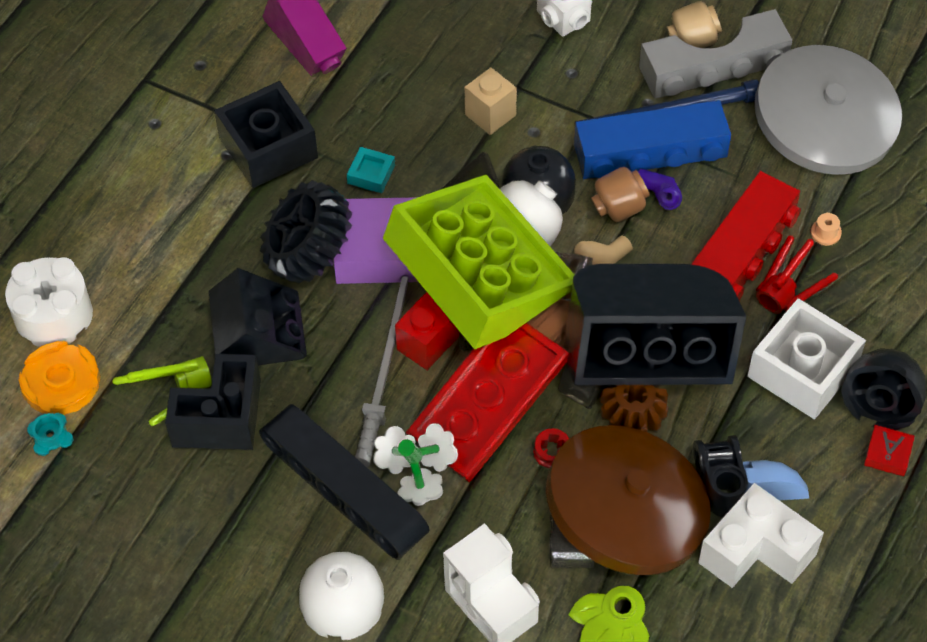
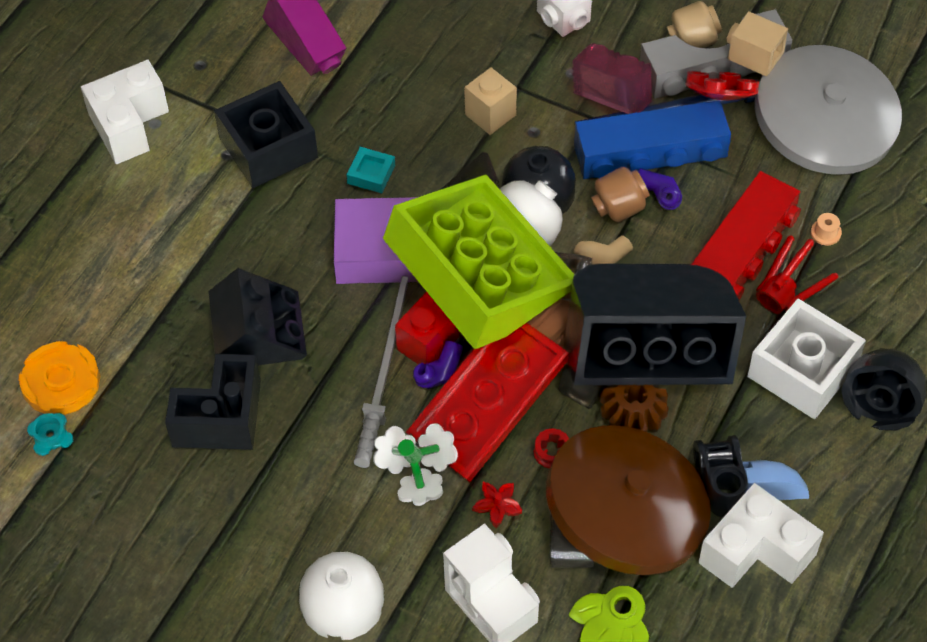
(48, 300): white brick -> none
(121, 105): none -> white brick
(187, 374): lime plant -> none
(306, 232): black gear -> none
(344, 481): black beam -> none
(439, 371): none -> dark purple arm
(497, 503): none -> red plant
(612, 79): none -> clear pink brick
(726, 87): none -> red dish
(756, 43): none -> tan brick
(889, 450): red tile -> none

